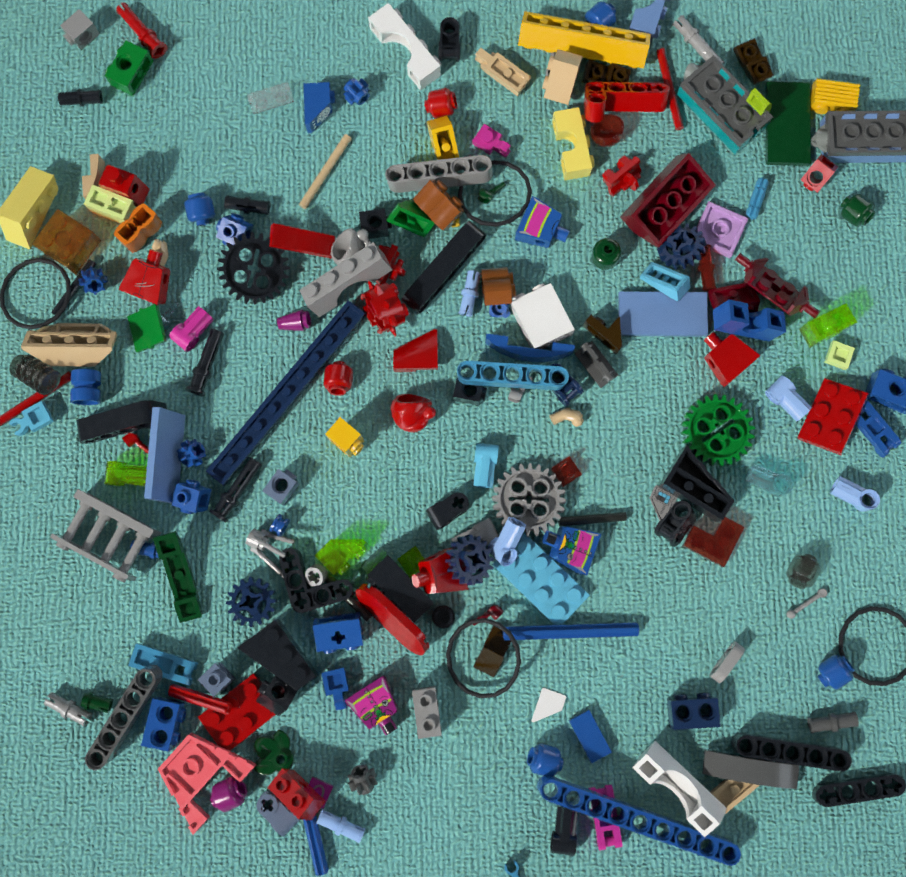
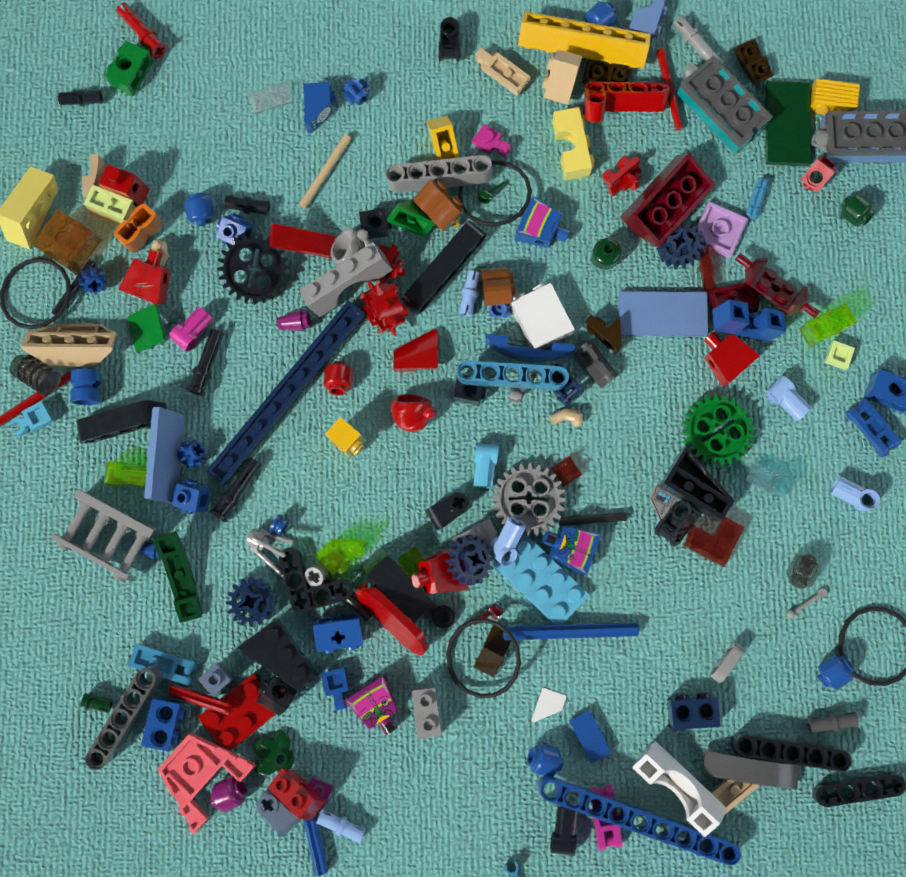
(68, 709): light grey pin -> none
(79, 30): light grey brick -> none
(131, 439): red hand -> none
(271, 488): sand blue brick -> none
(362, 779): dark grey gear -> none
(390, 27): white arch -> none
(441, 103): red head -> none
(608, 131): clear red hair -> none
(675, 290): medium azure slope -> none
(758, 102): lime slope -> none
(833, 416): red plate -> none

